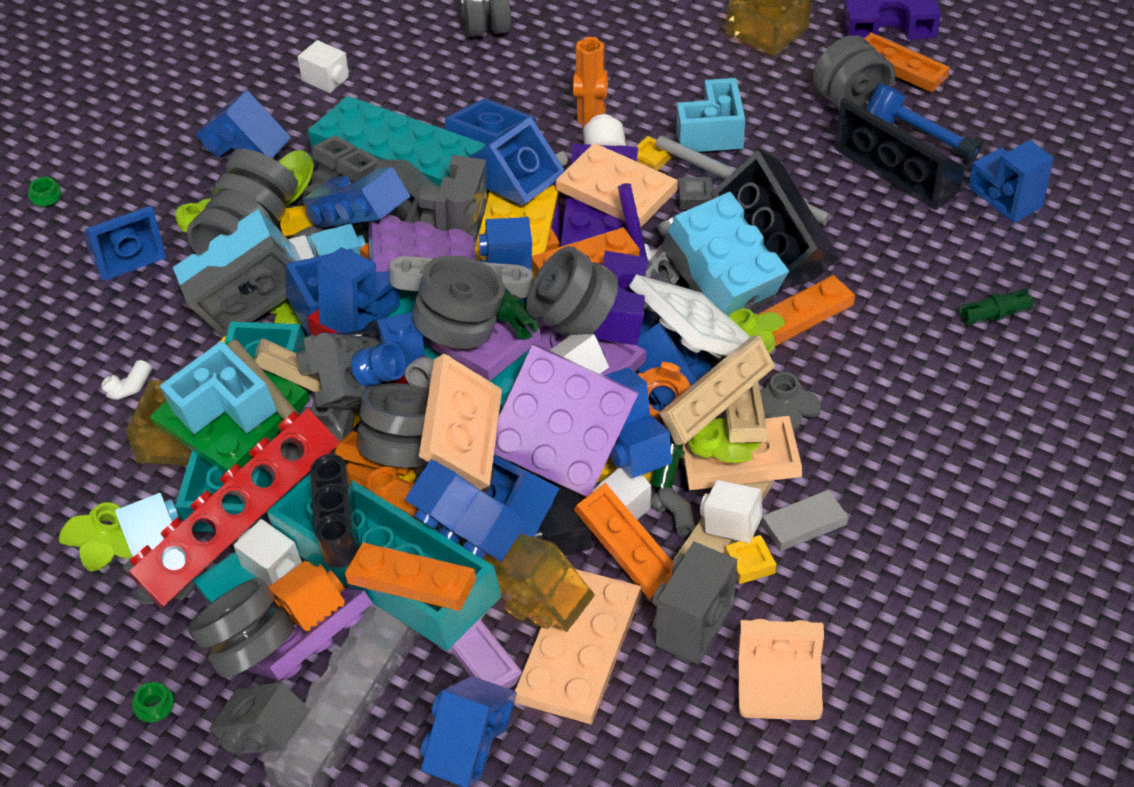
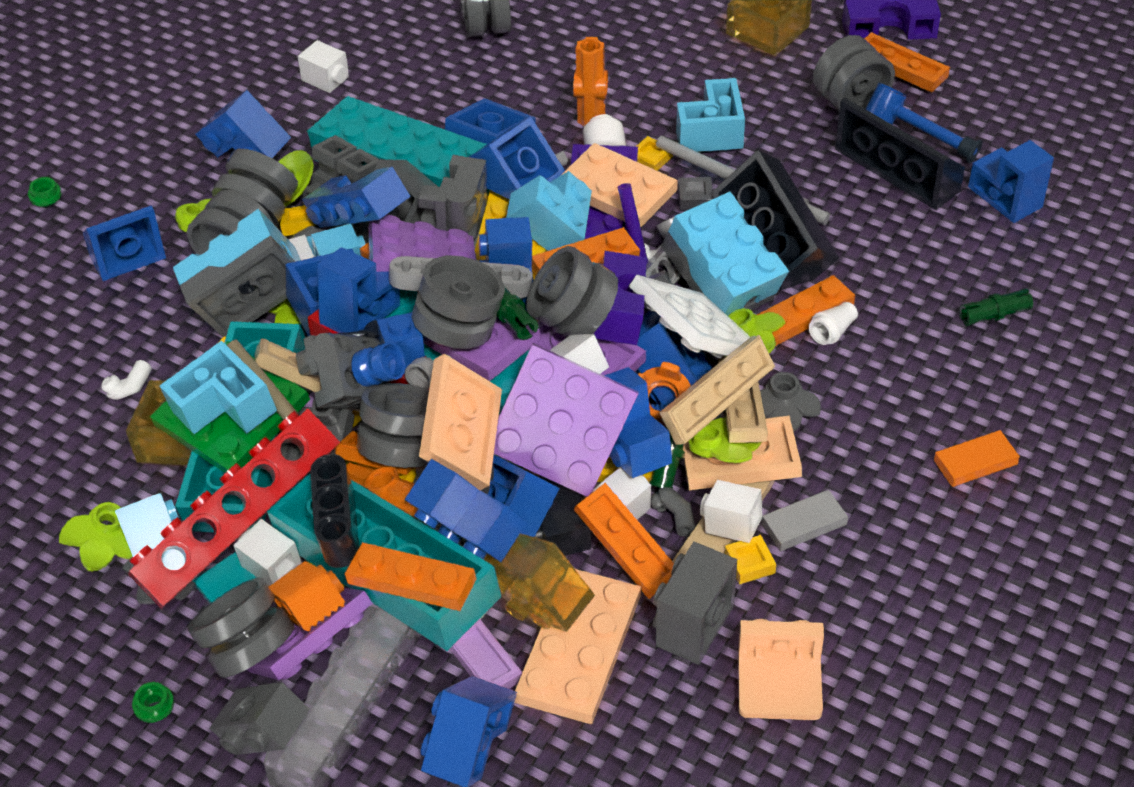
(554, 209): none -> medium azure brick
(830, 324): none -> white cone
(976, 458): none -> orange tile

